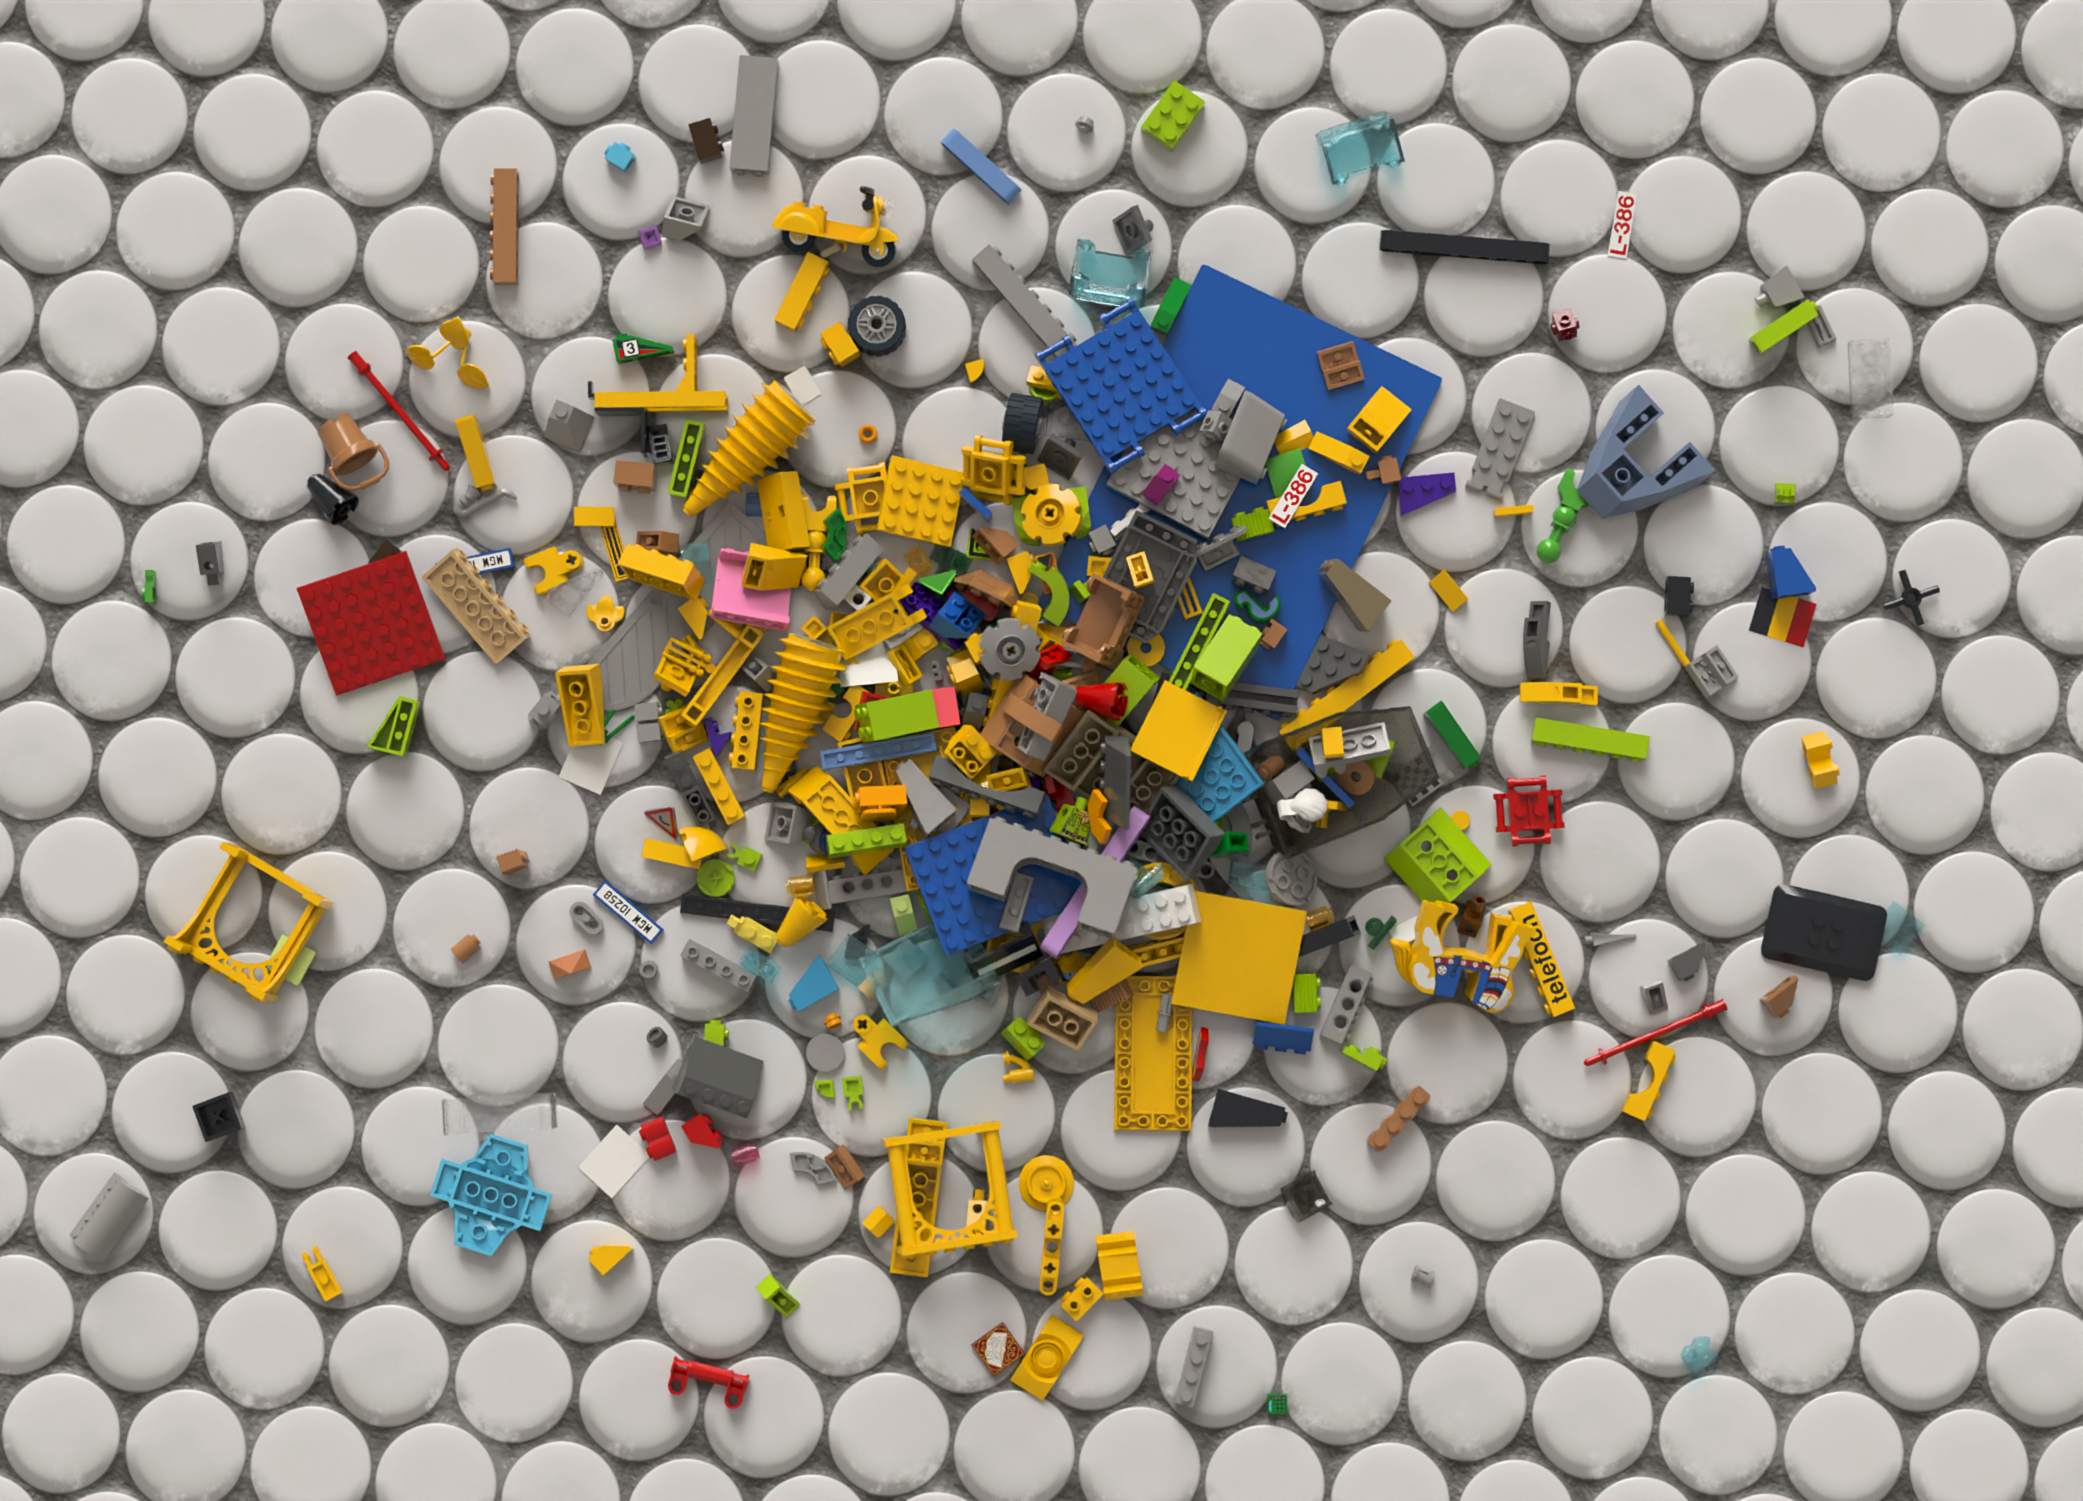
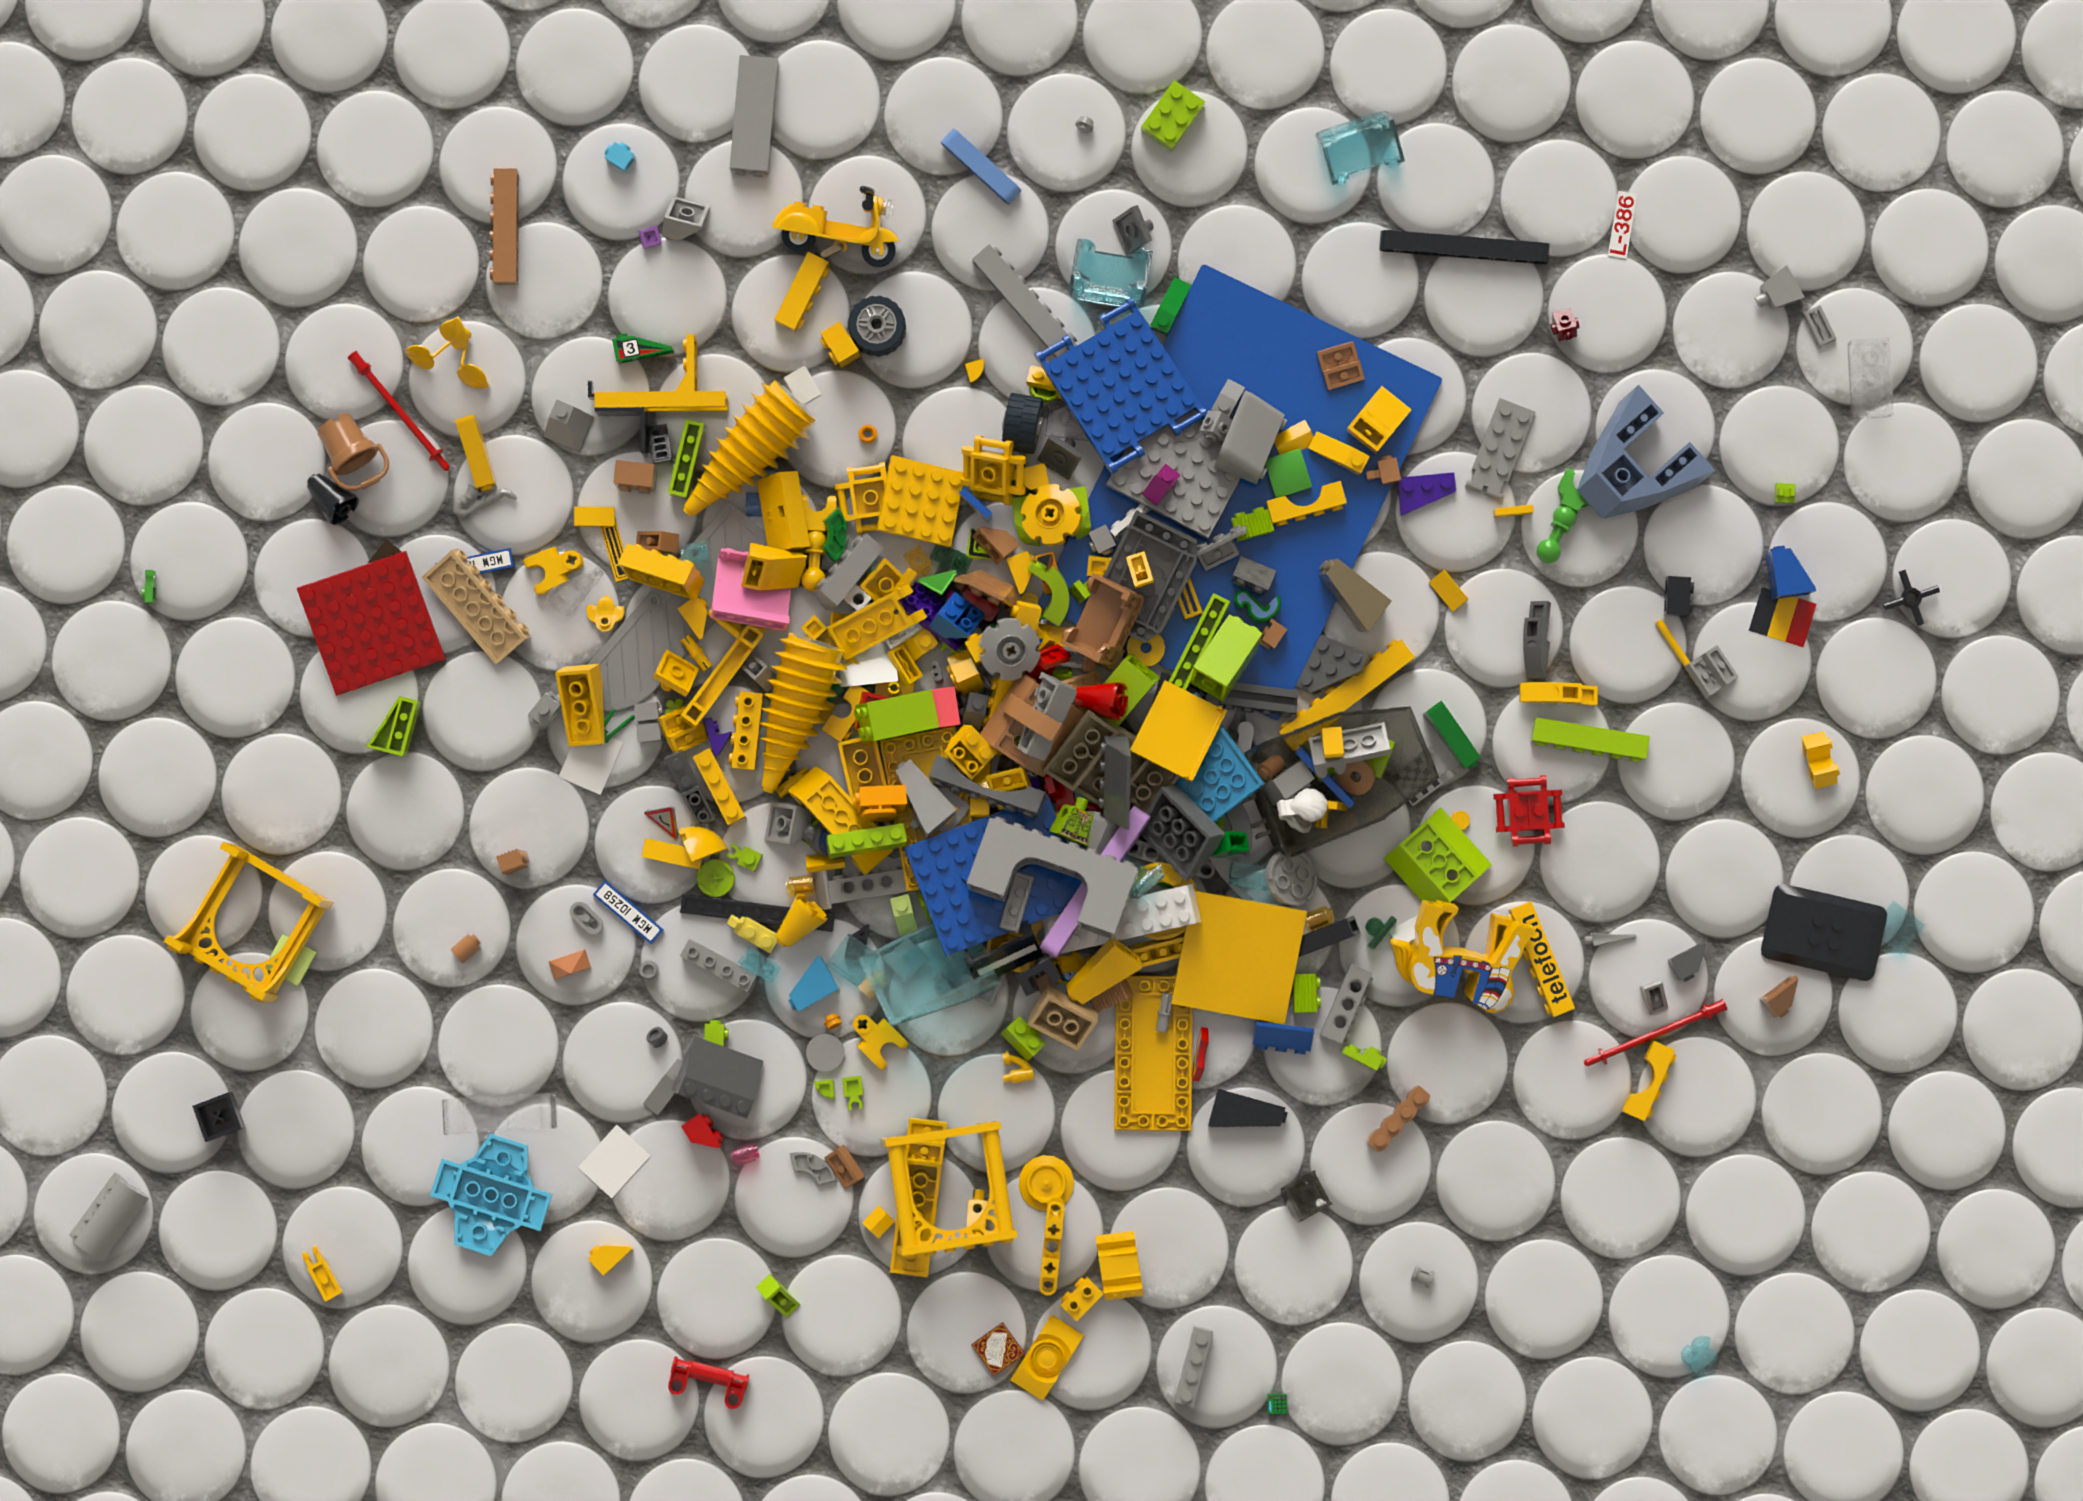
(212, 553): dark grey torso -> none
(657, 1138): red brick -> none
(699, 653): yellow piece -> none
(705, 140): dark brown brick -> none
(878, 751): medium blue tile -> none
(1096, 808): light orange tile -> none
(1293, 495): white sticker -> none
(1472, 916): reddish brown bracket -> none
(1784, 326): lime slope -> none

